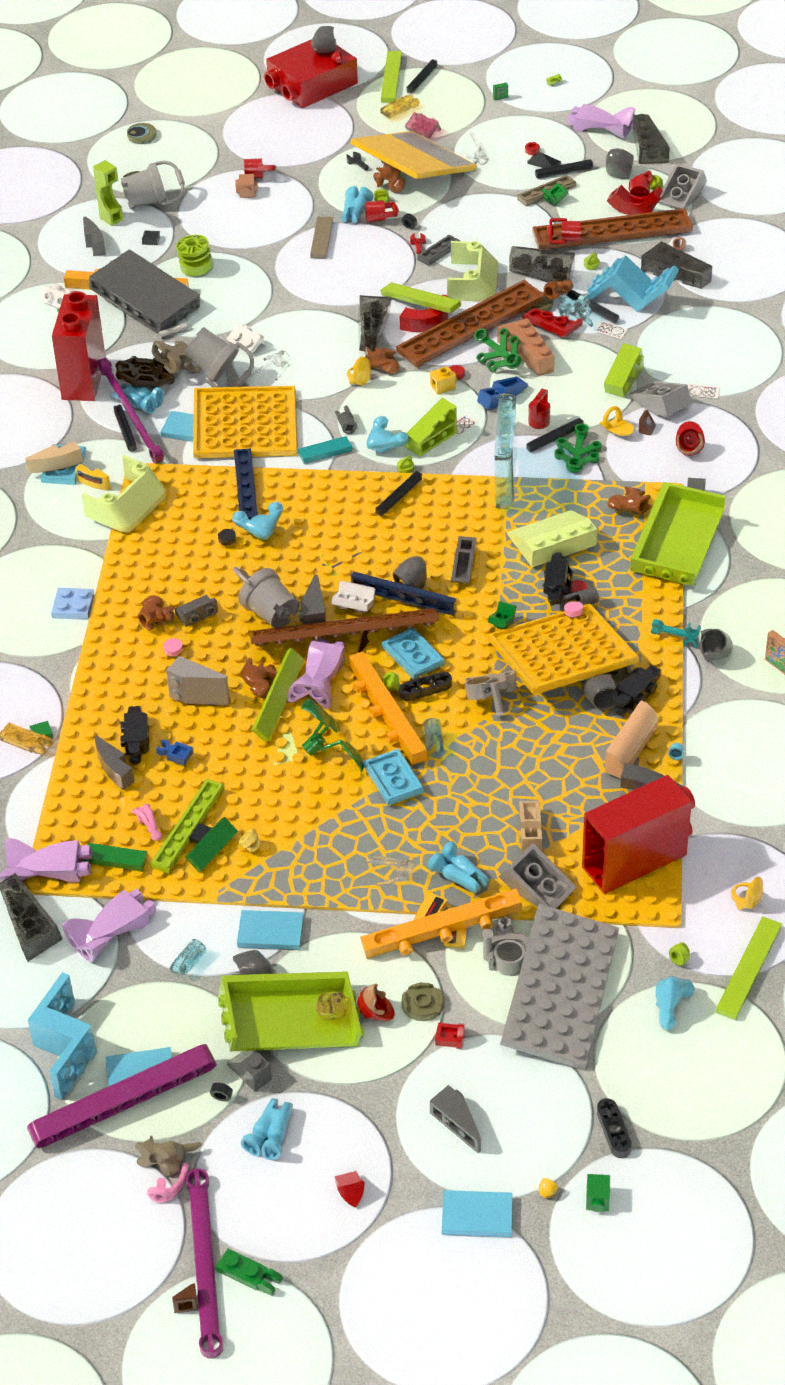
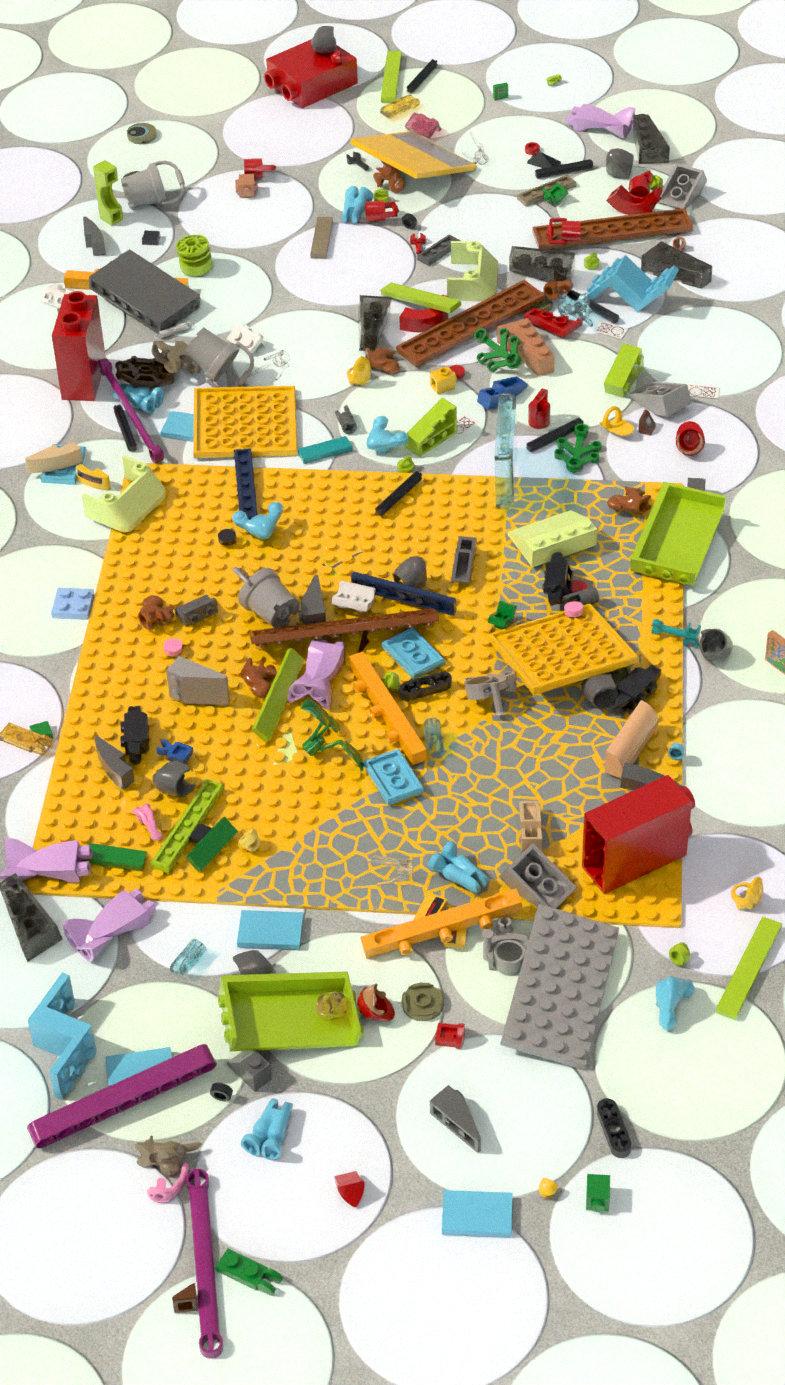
(171, 779): none -> dark grey piece

